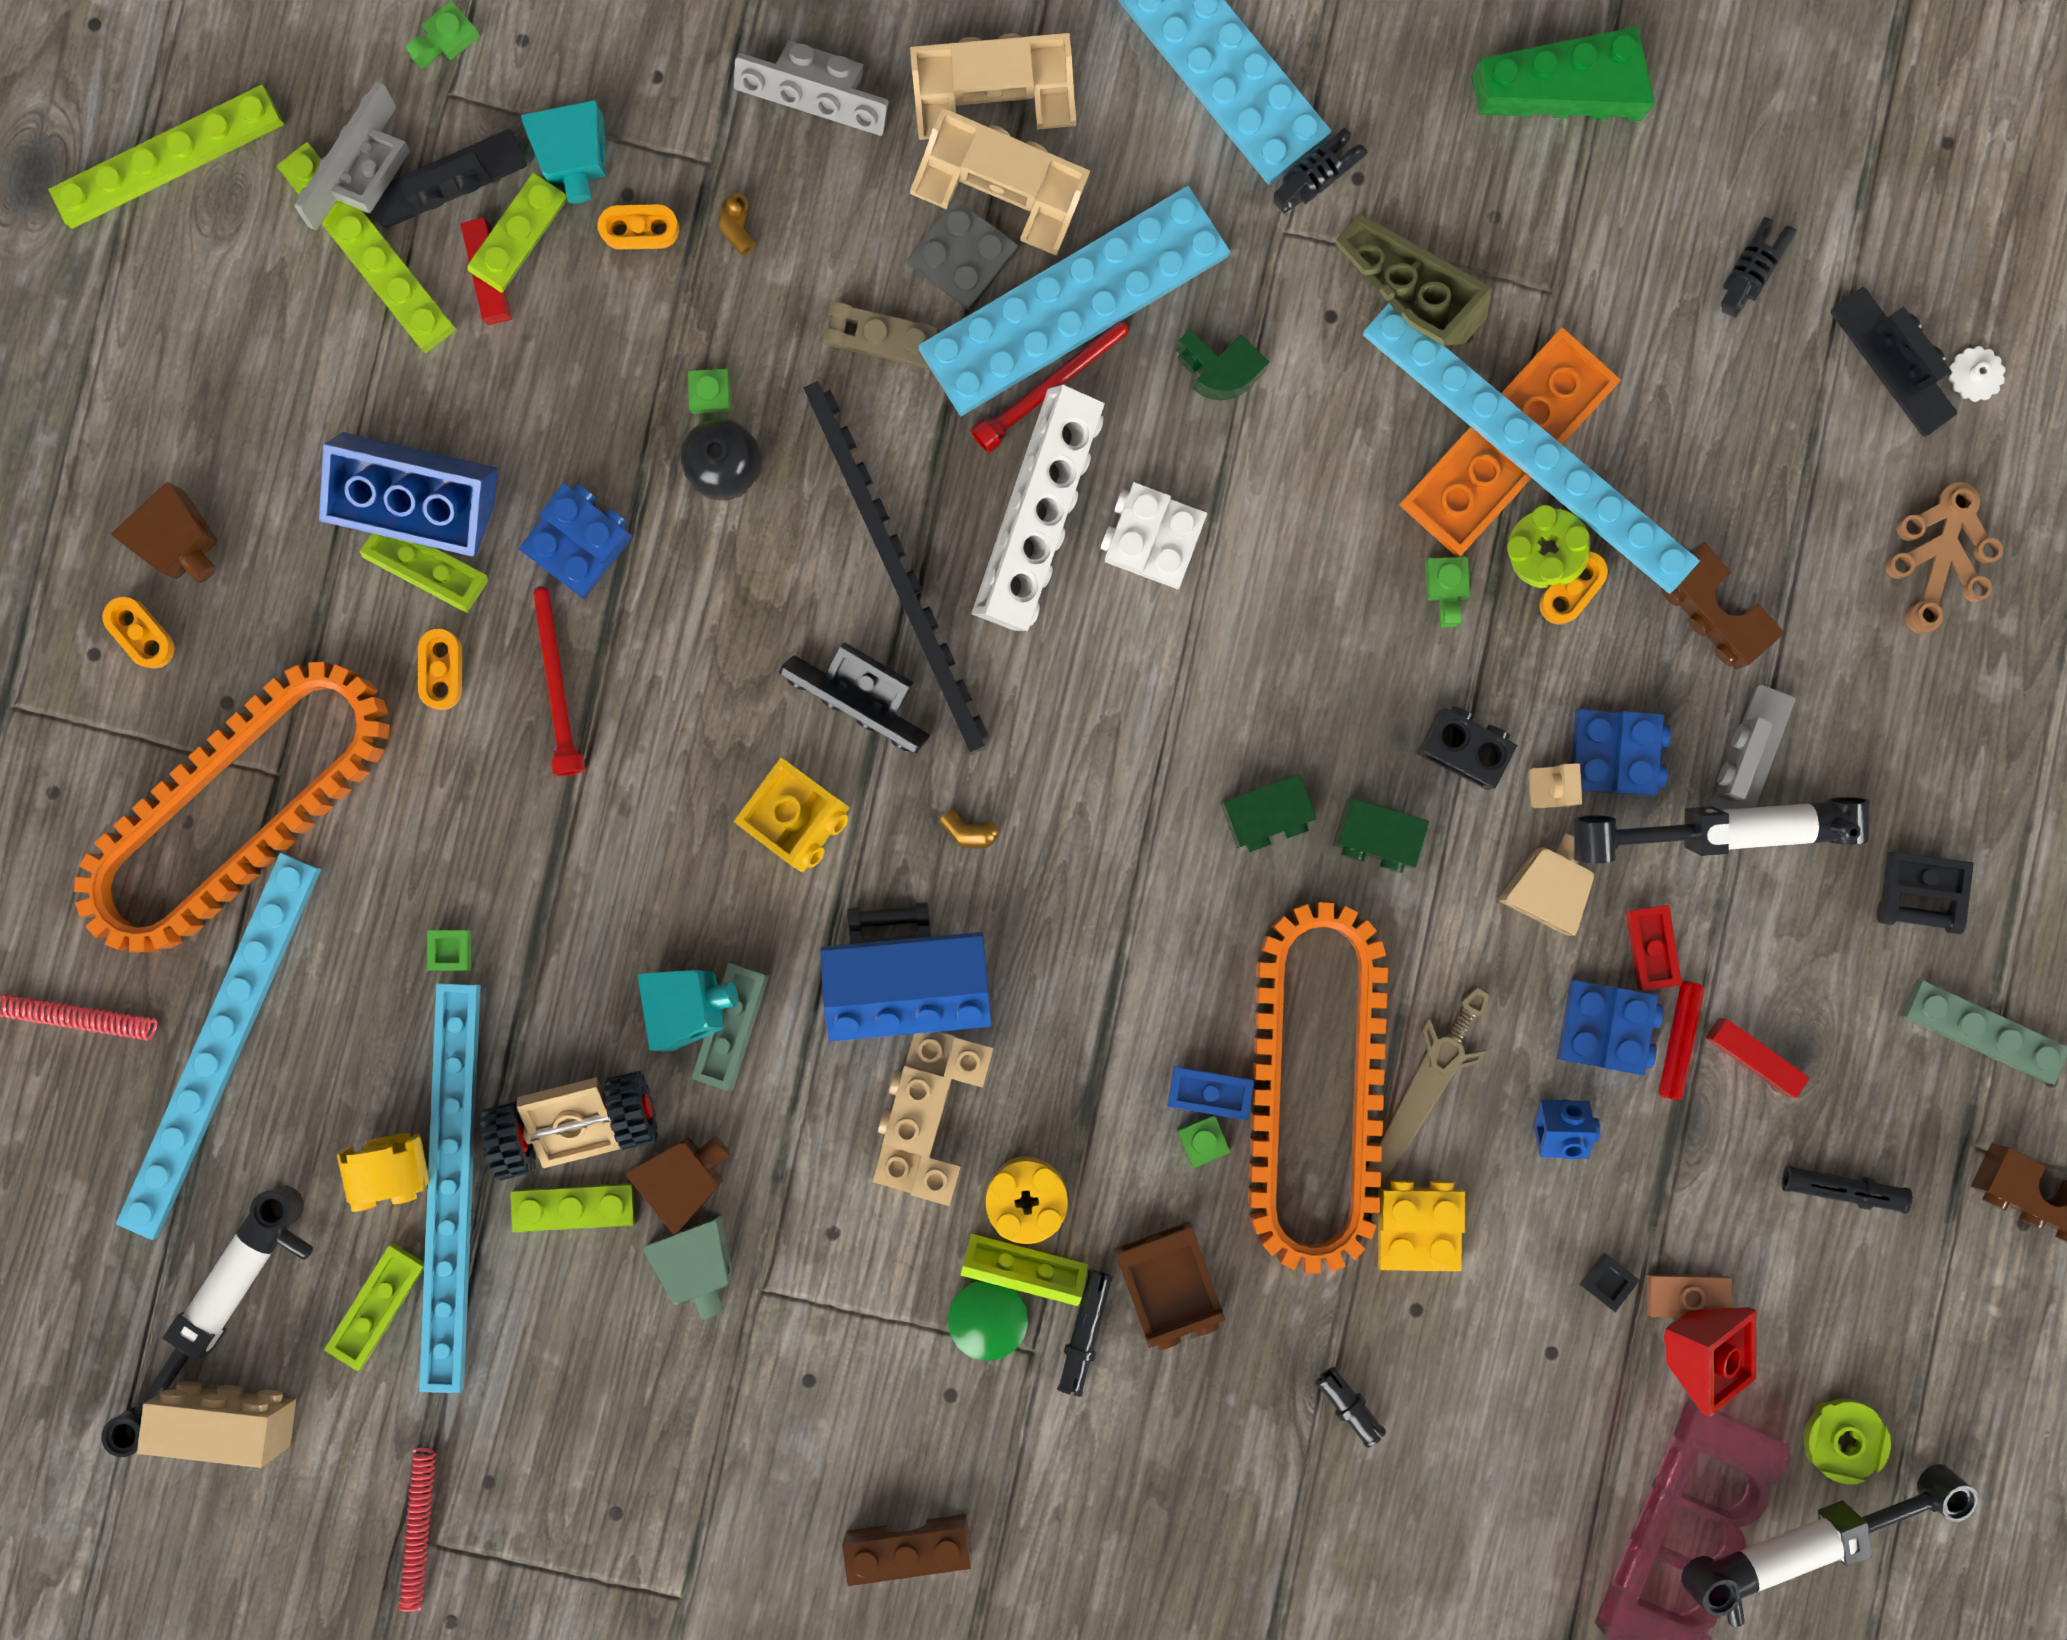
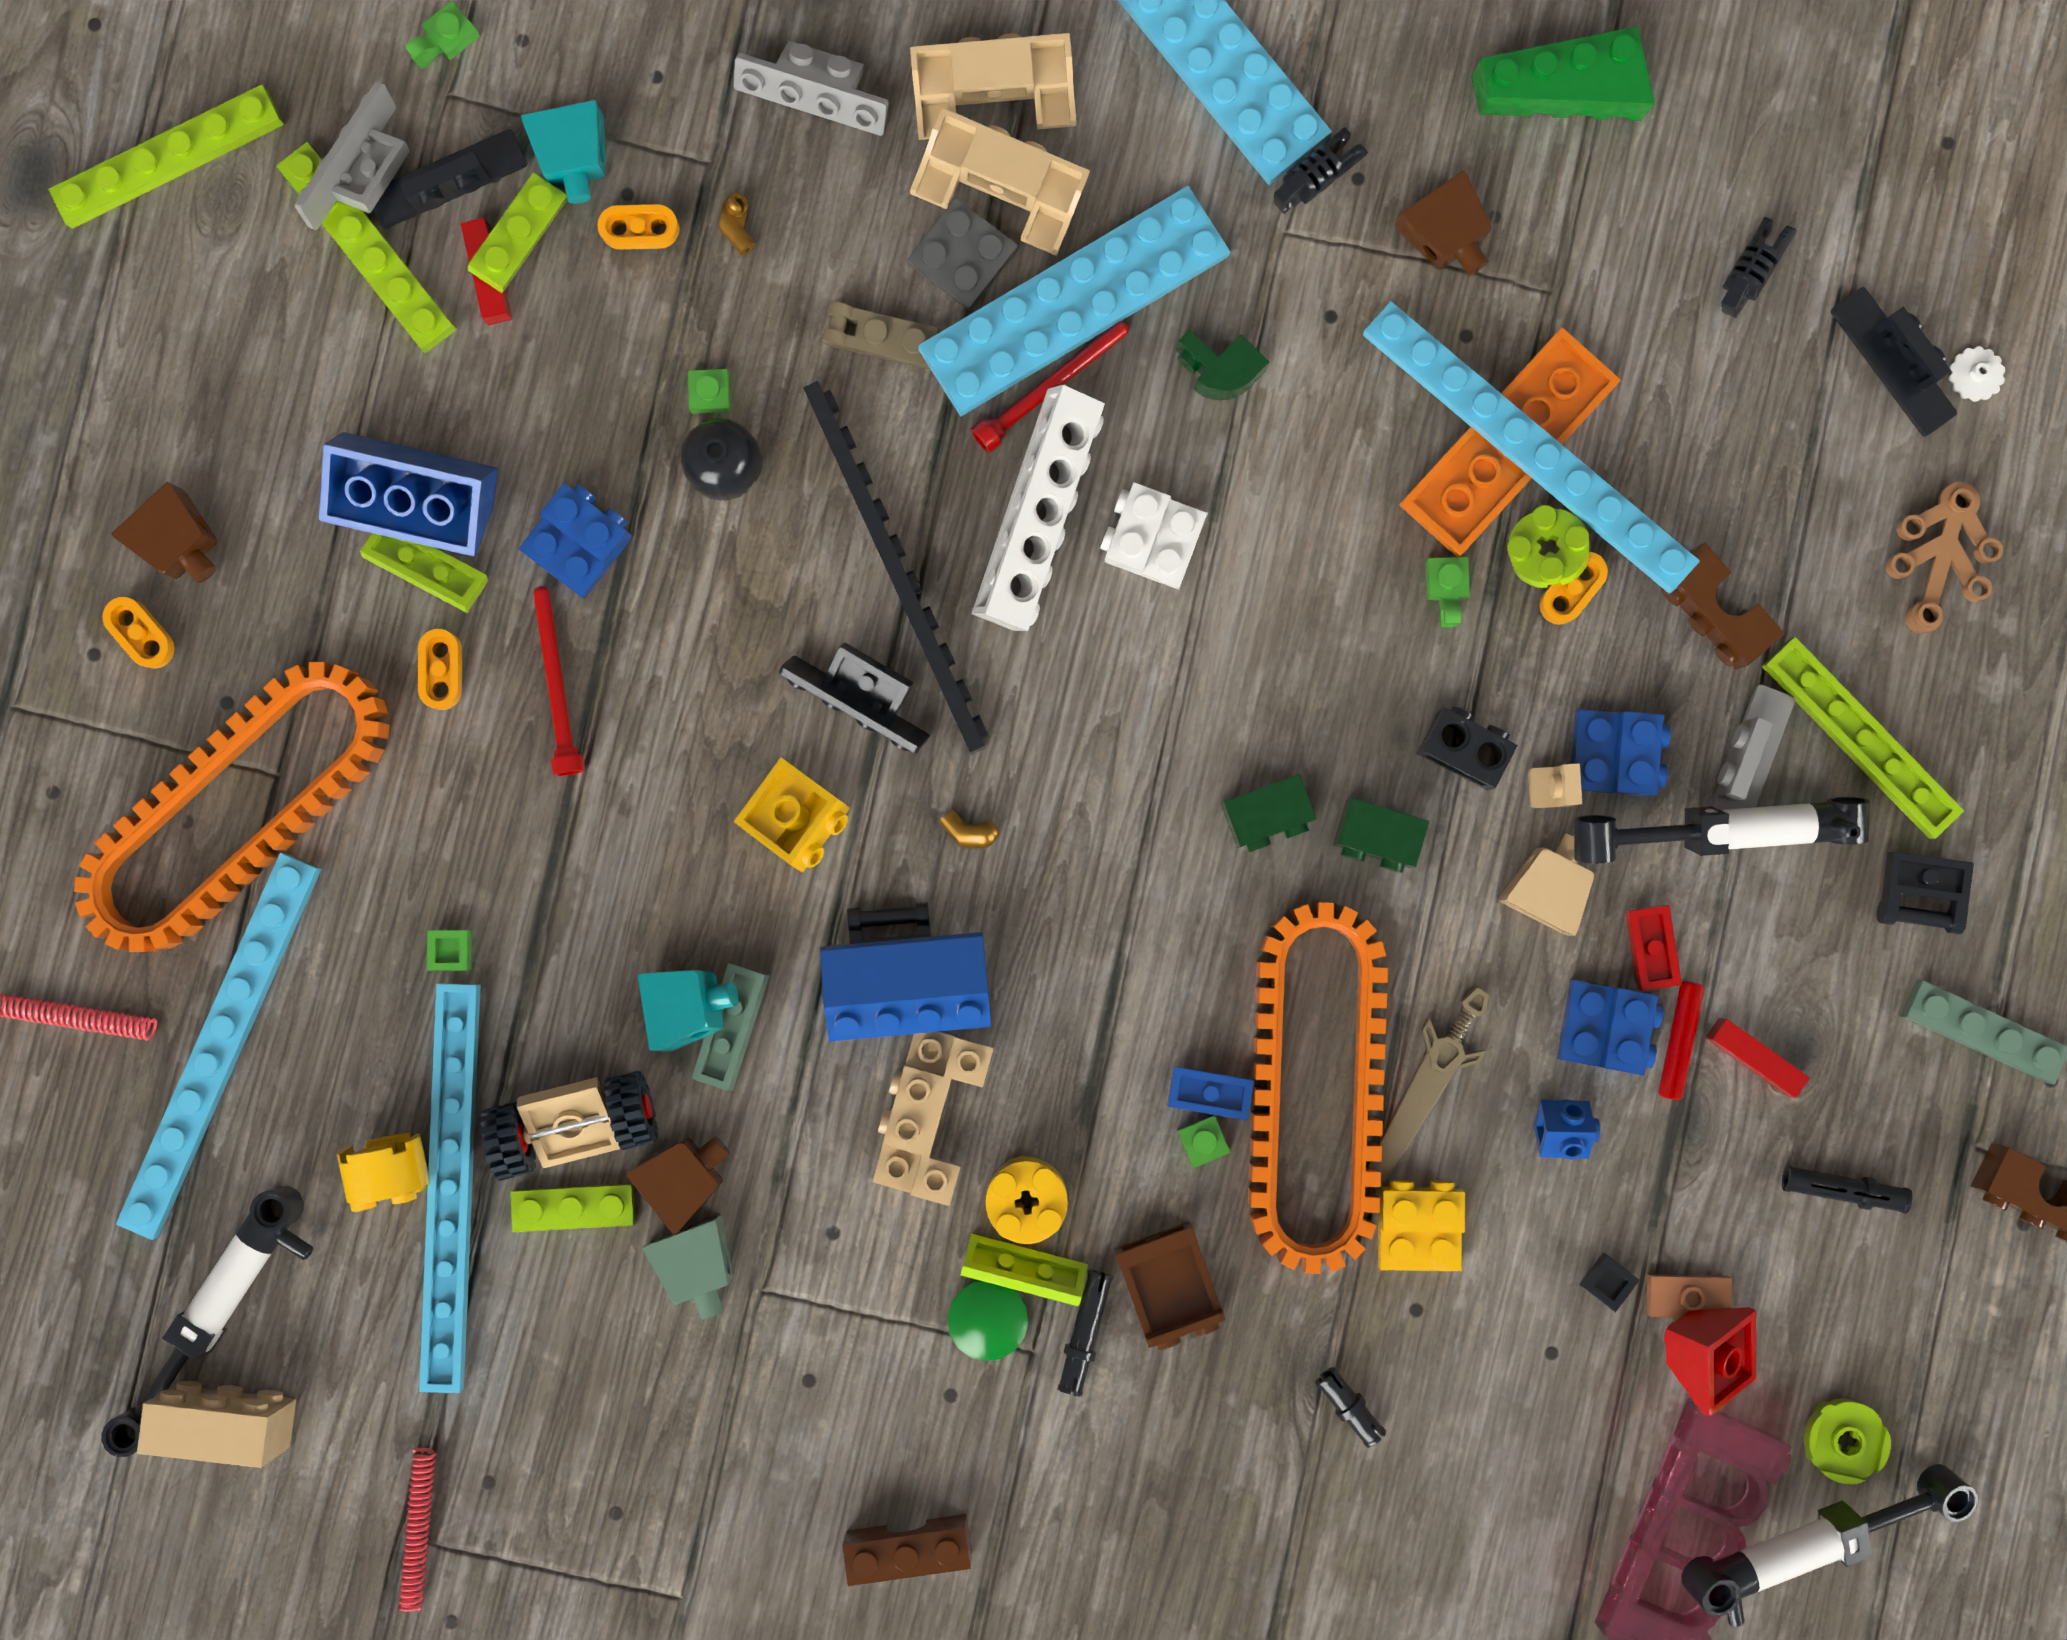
(375, 1307): lime plate -> none
(1416, 283): olive wedge -> none
(1448, 225): none -> reddish brown torso
(1862, 738): none -> lime plate

